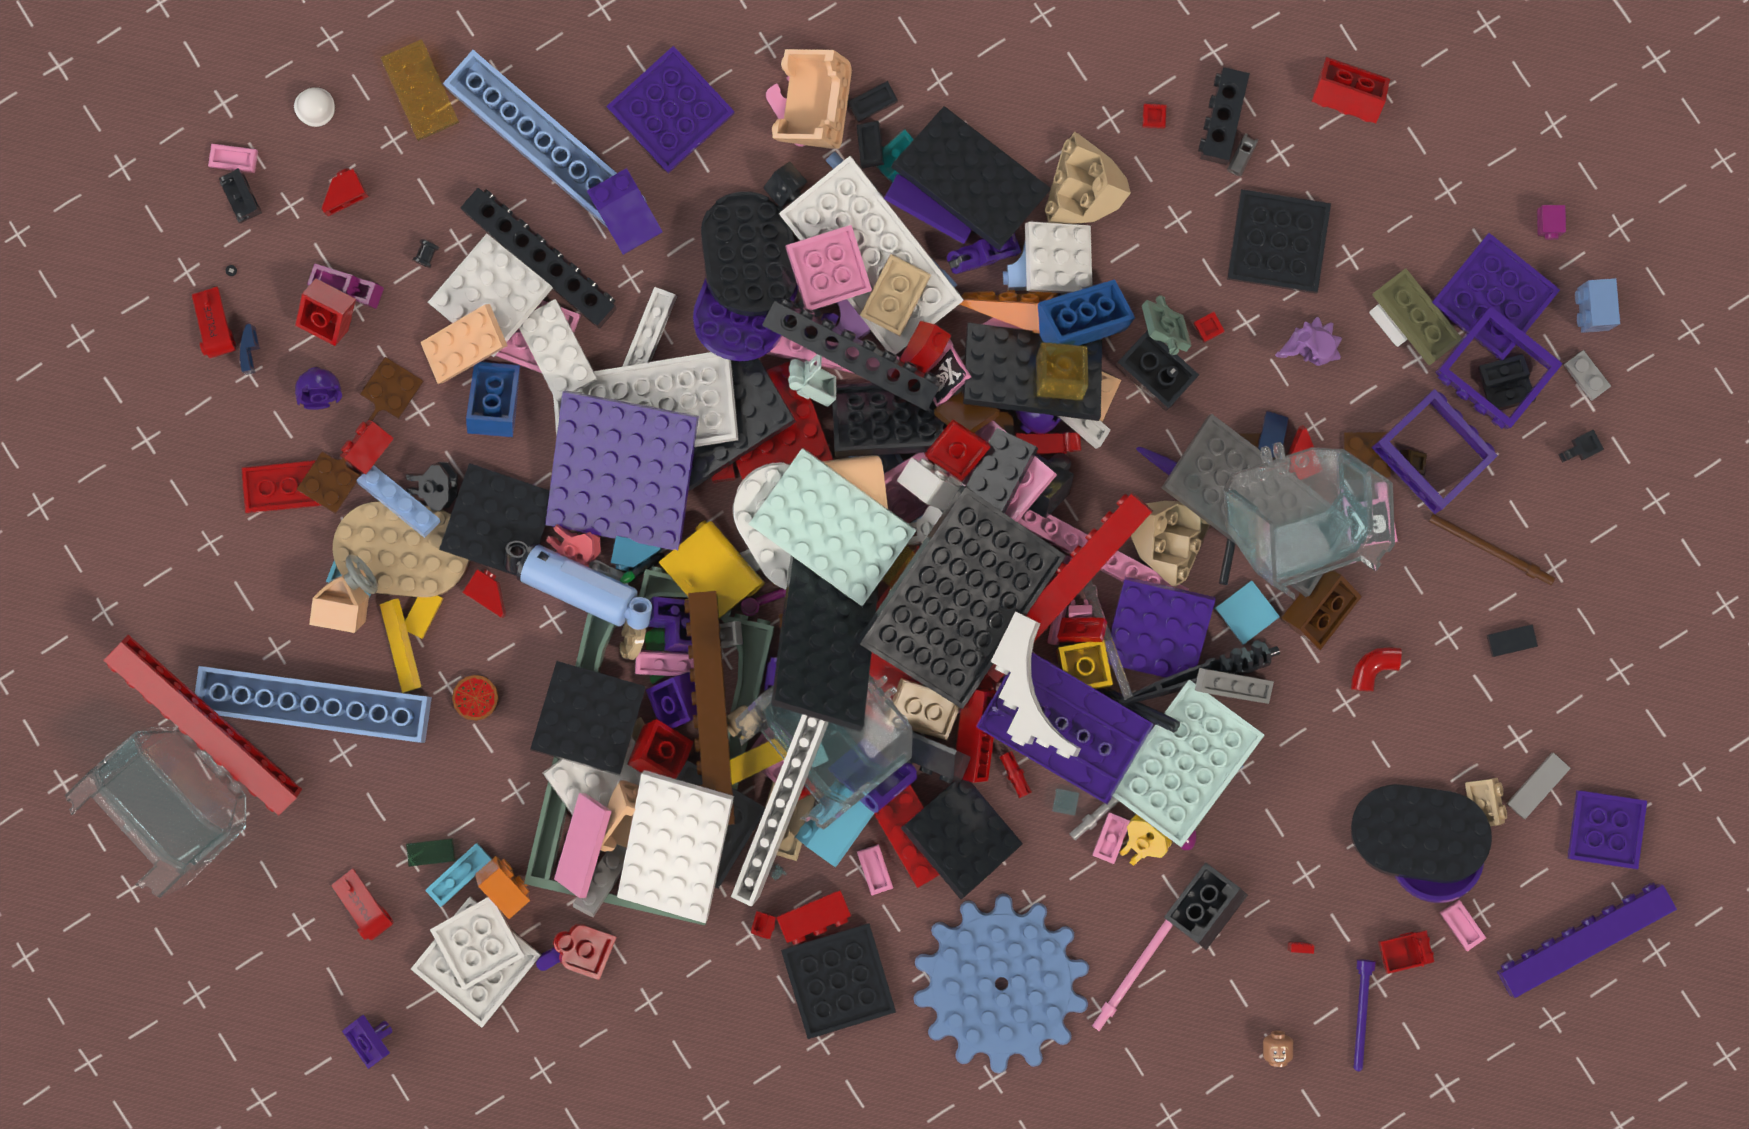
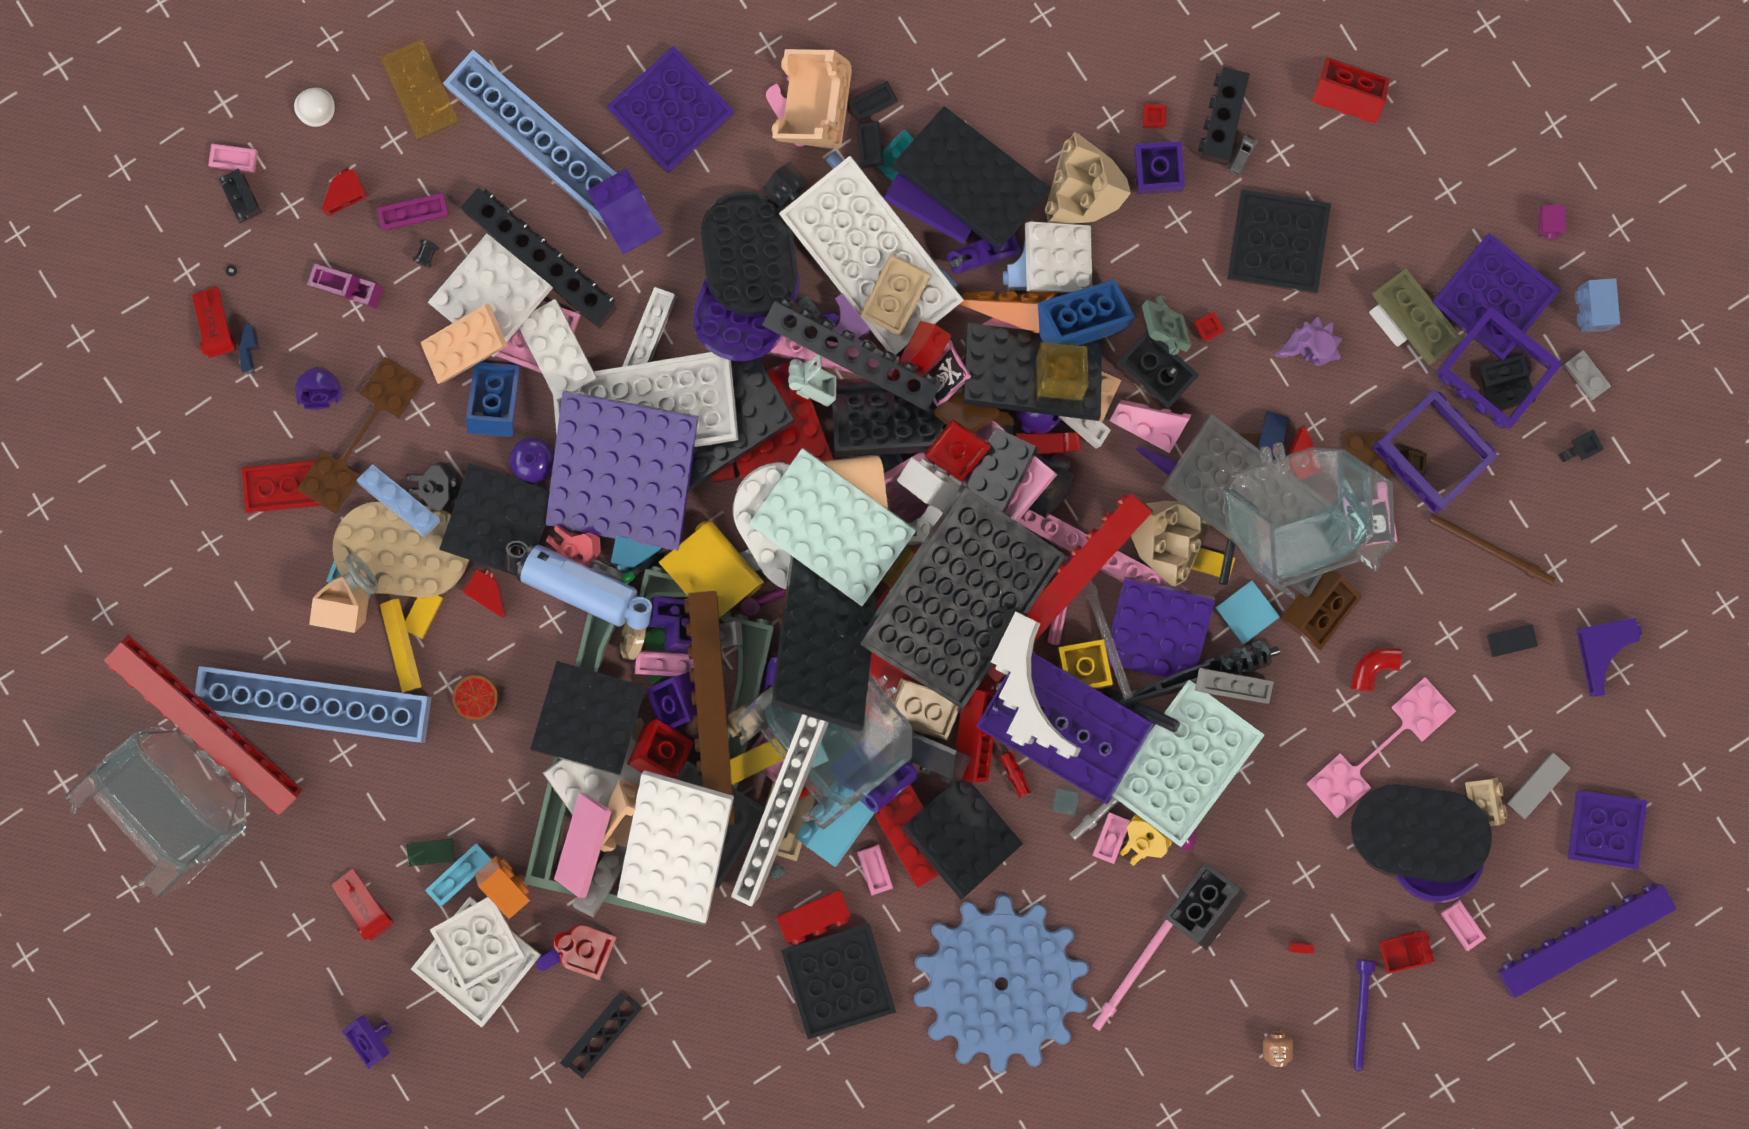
(325, 312): red brick -> none
(366, 446): red brick -> none
(413, 212): none -> magenta plate
(532, 460): none -> dark purple cylinder
(595, 1028): none -> black fence
(763, 925): red plate -> none
(828, 268): bright pink plate -> none
(1080, 611): bright pink tile -> none
(1082, 629): red plate -> none
(1150, 424): none -> bright pink wing
(1159, 167): none -> dark purple brick
(1209, 562): none -> yellow tile
(1420, 710): none -> bright pink hinge
(1600, 645): none -> dark purple arch

